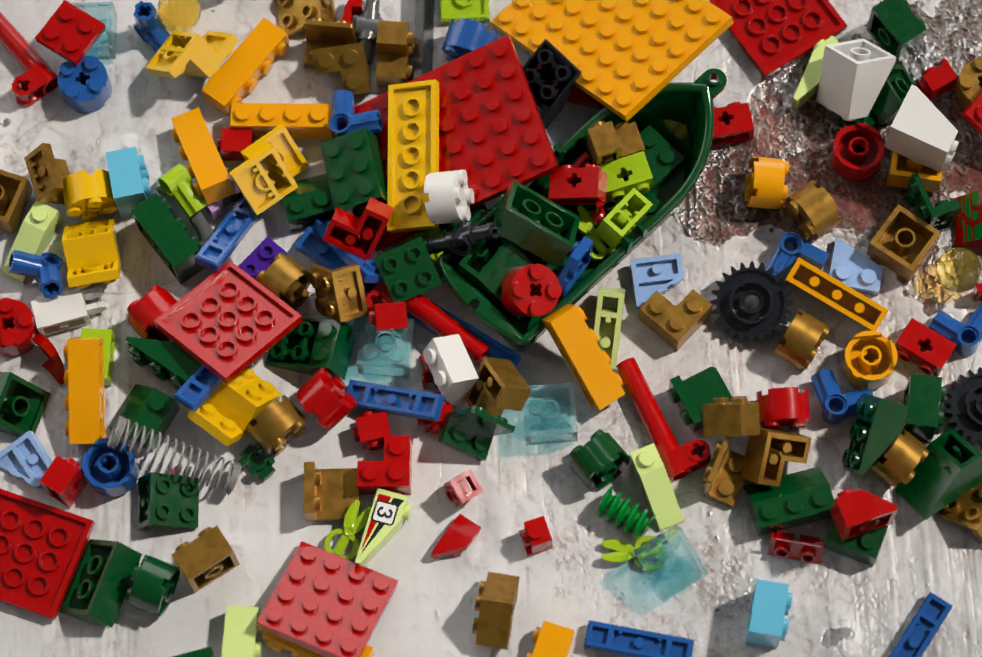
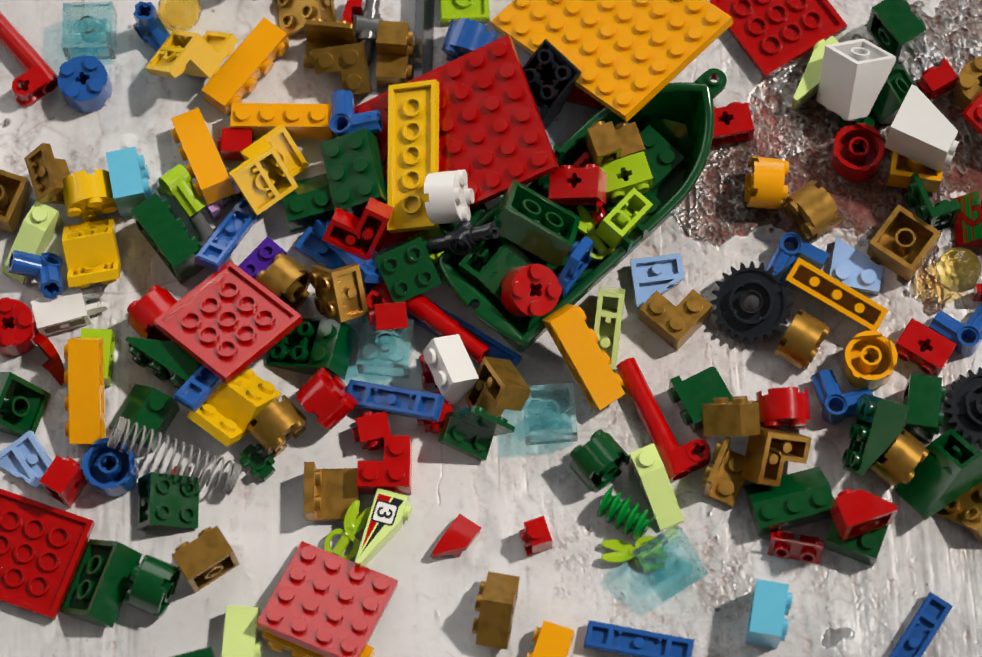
(70, 32): red plate -> none
(459, 491): brick -> none

